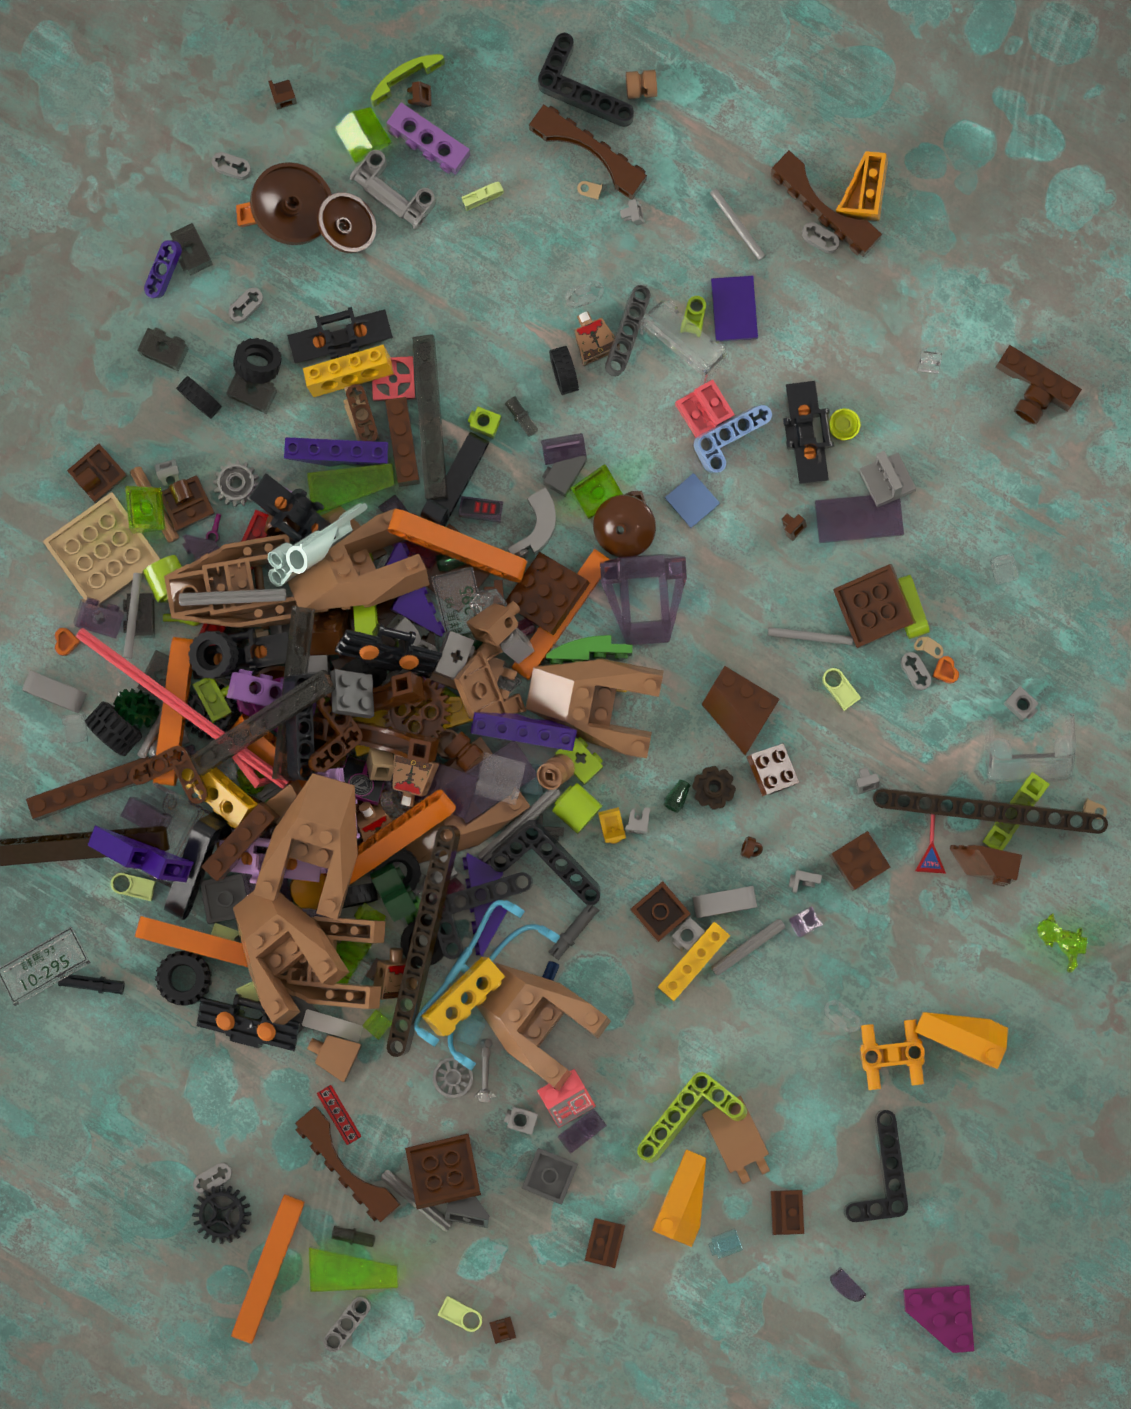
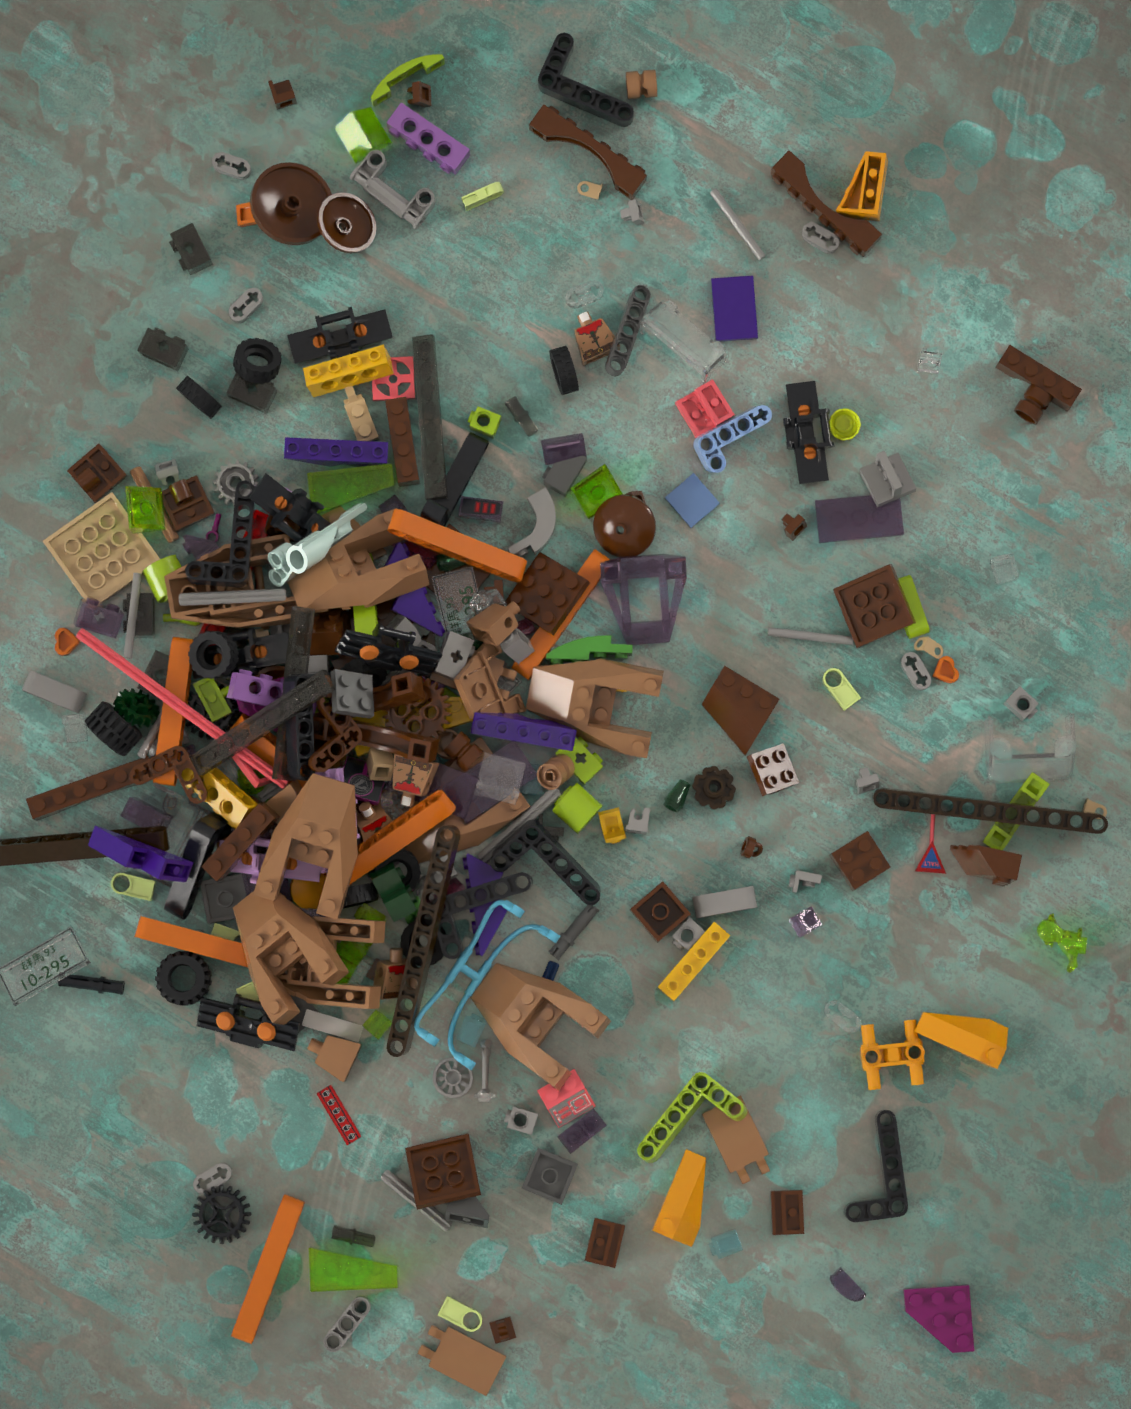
(171, 265): dark purple beam -> none
(237, 544): none -> black beam
(318, 1130): reddish brown arch -> none
(351, 401): reddish brown beam -> none
(436, 1014): yellow brick -> none
(463, 1359): none -> medium nougat tile
(696, 317): lime piece -> none
(748, 947): light grey axle -> none

